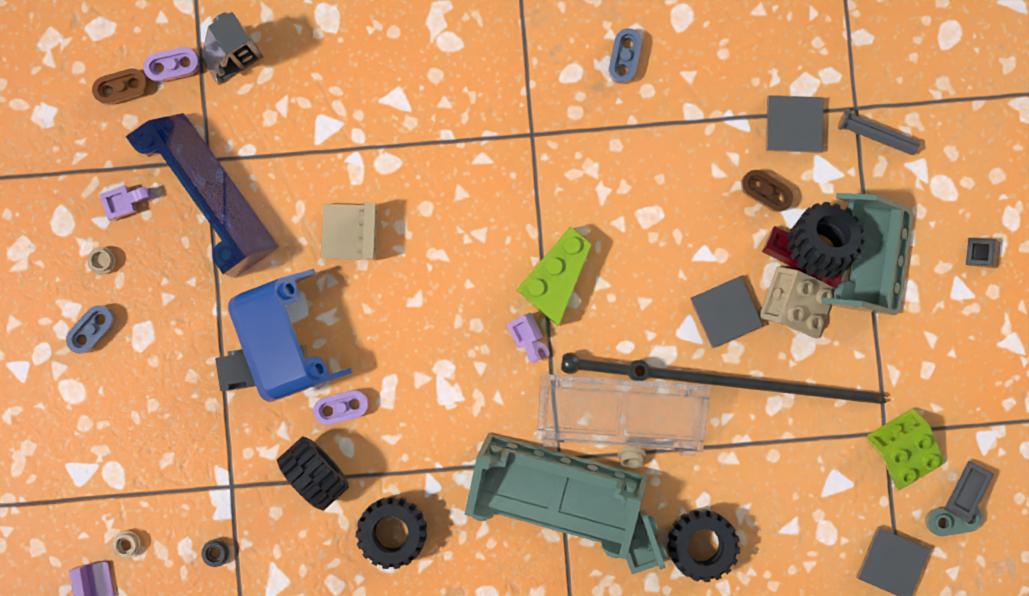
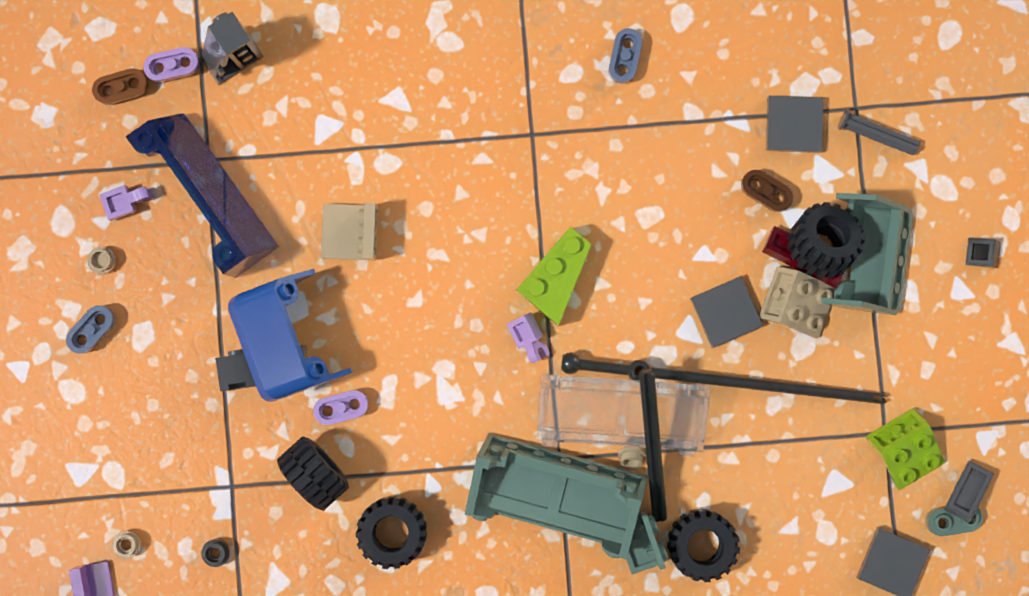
(653, 444): none -> pearl dark grey axle

